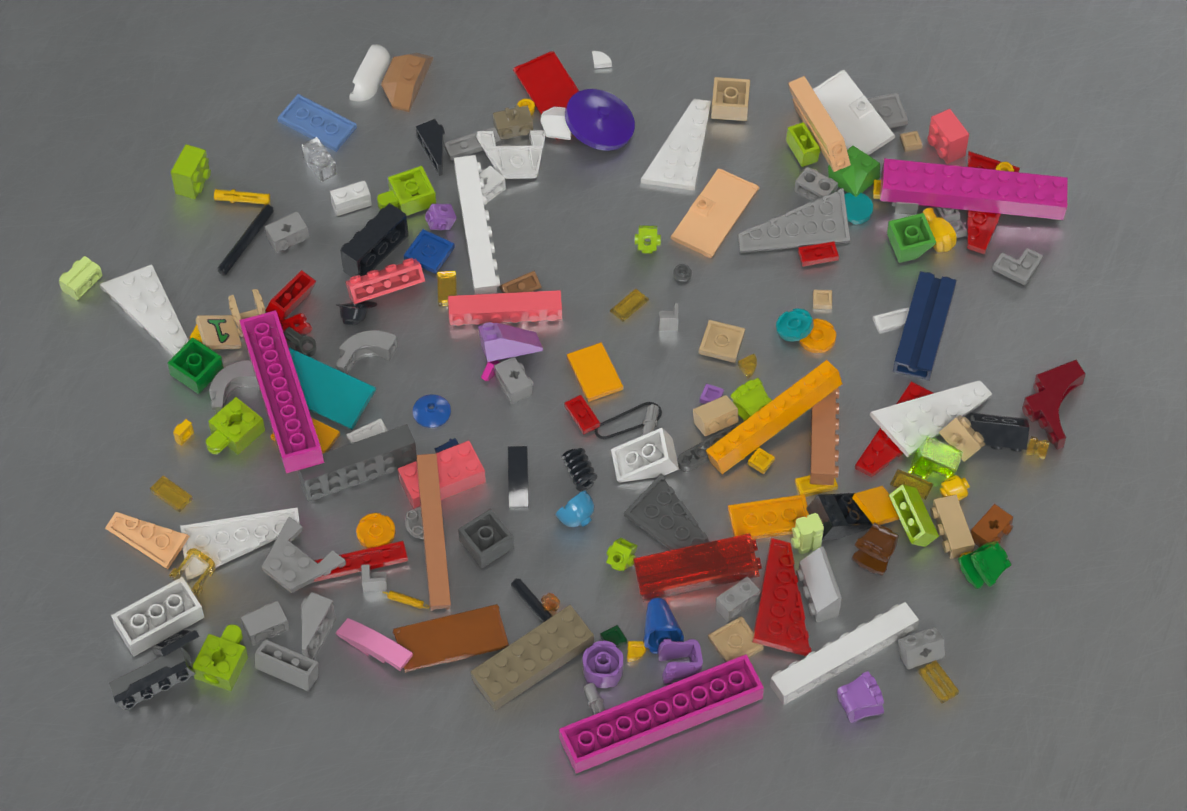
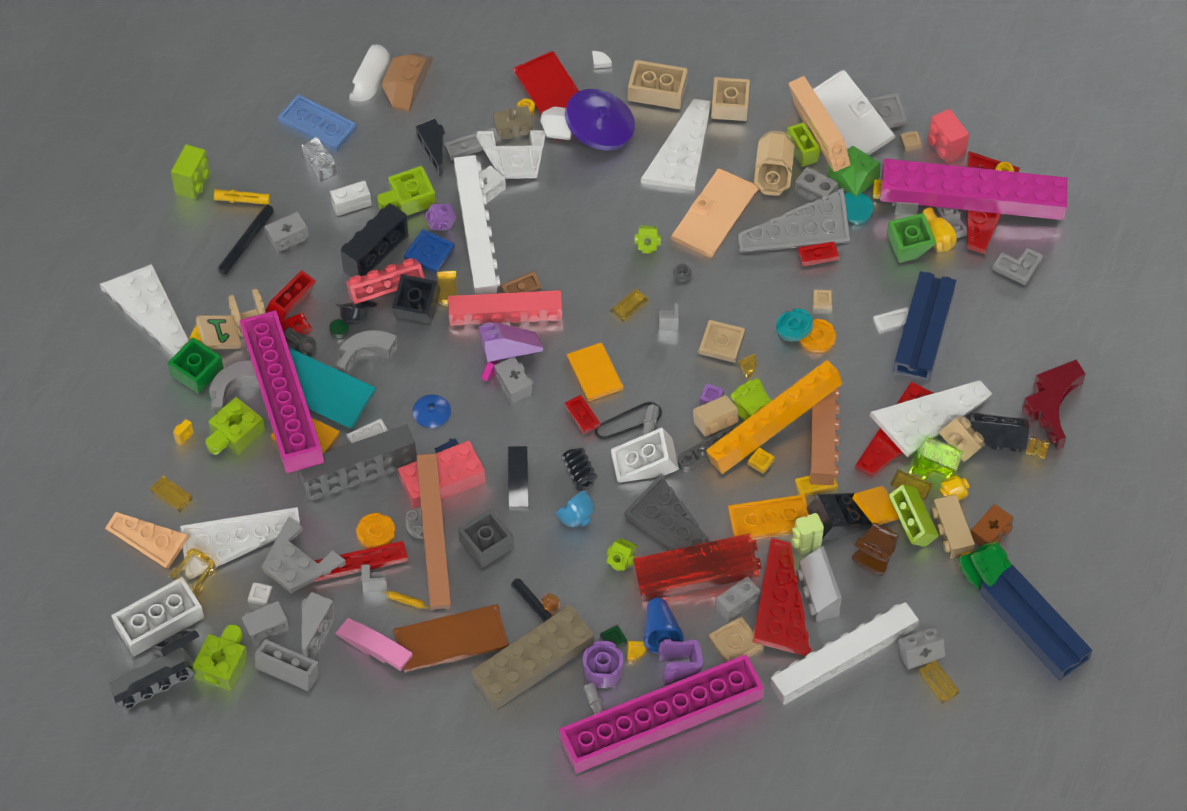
(80, 277): yellowish green brick -> none
(260, 594): none -> white tile
(338, 329): none -> dark green tile
(416, 299): none -> black slope
(657, 84): none -> tan brick
(774, 163): none -> tan brick
(861, 698): medium lavender piece -> none
(1036, 623): none -> dark blue brick

